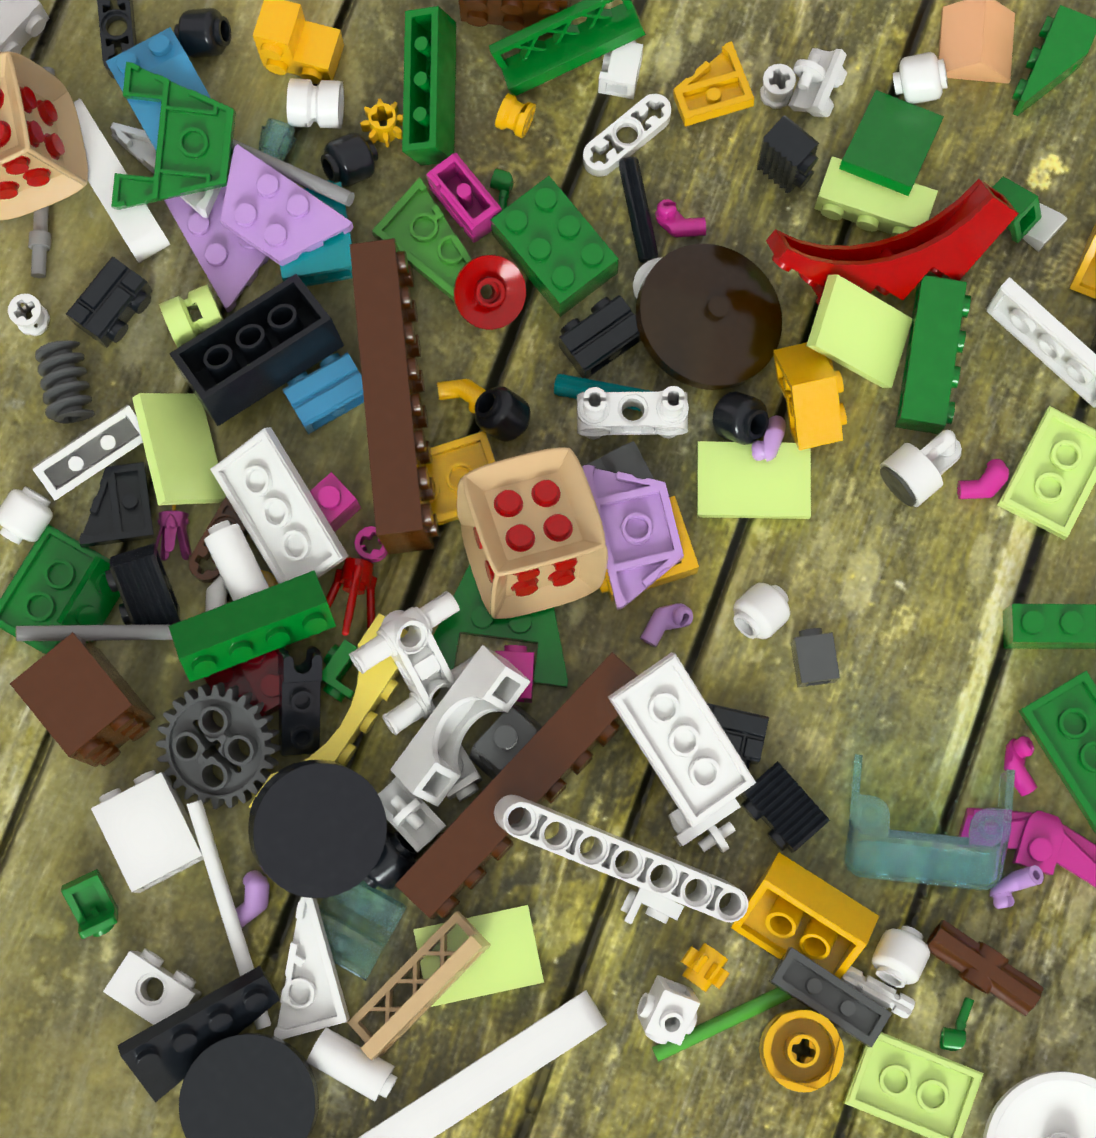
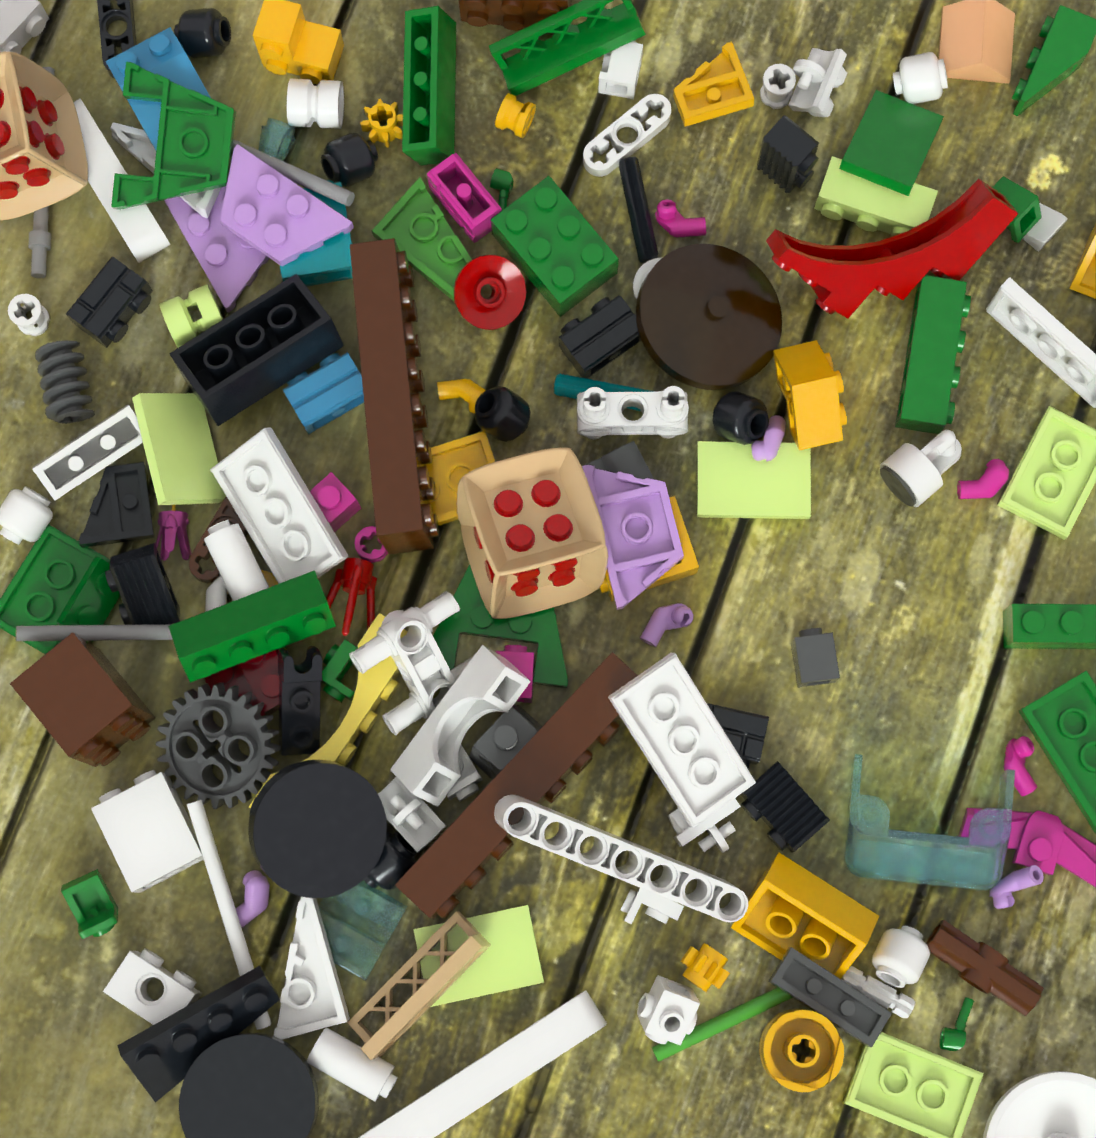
(761, 611): white head -> none
(859, 331): yellowish green tile -> none

